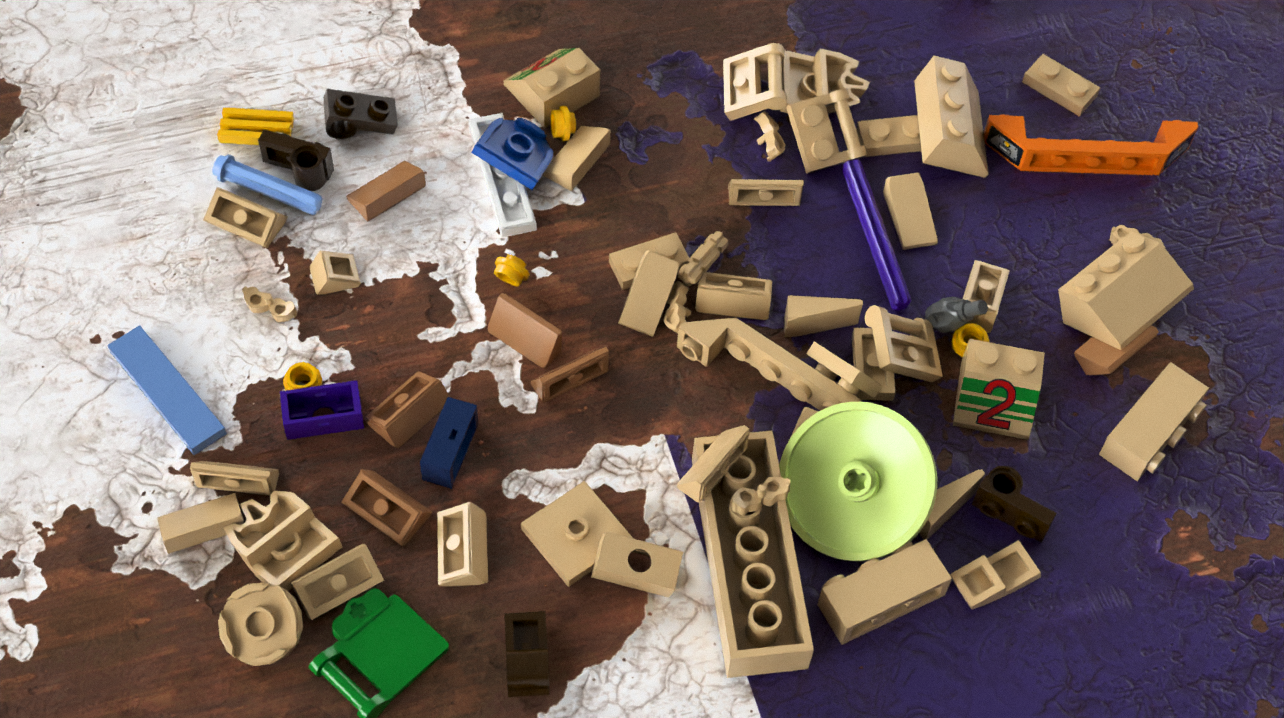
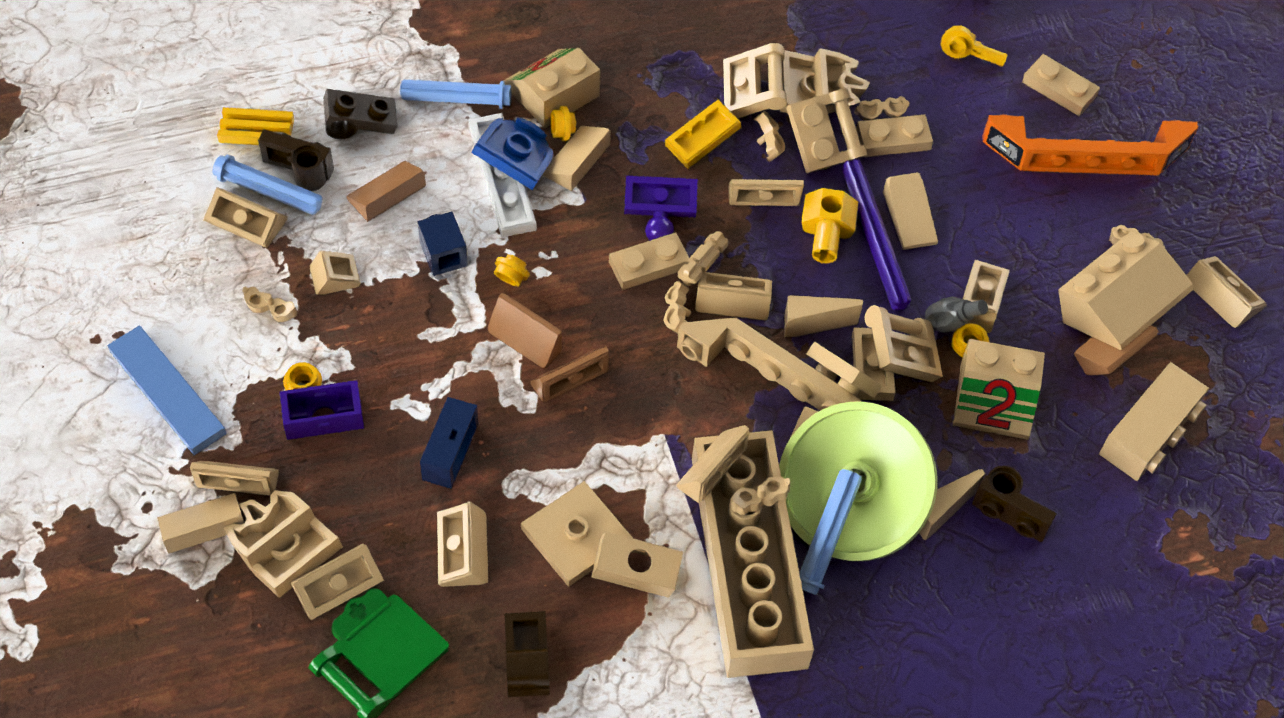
(260, 624): tan tile -> none
(386, 506): medium nougat slope -> none
(408, 409): medium nougat slope -> none
(442, 243): none -> dark blue brick
(456, 92): none -> light blue axle
(649, 293): tan slope -> none
(660, 199): none -> dark purple plate
(702, 134): none -> yellow plate
(828, 226): none -> yellow piece
(829, 530): none -> light blue axle
(883, 590): tan brick -> none
(891, 107): none -> tan piece
(950, 118): tan slope -> none
(960, 42): none -> yellow plate
(995, 576): tan slope -> none
(1225, 291): none -> tan slope

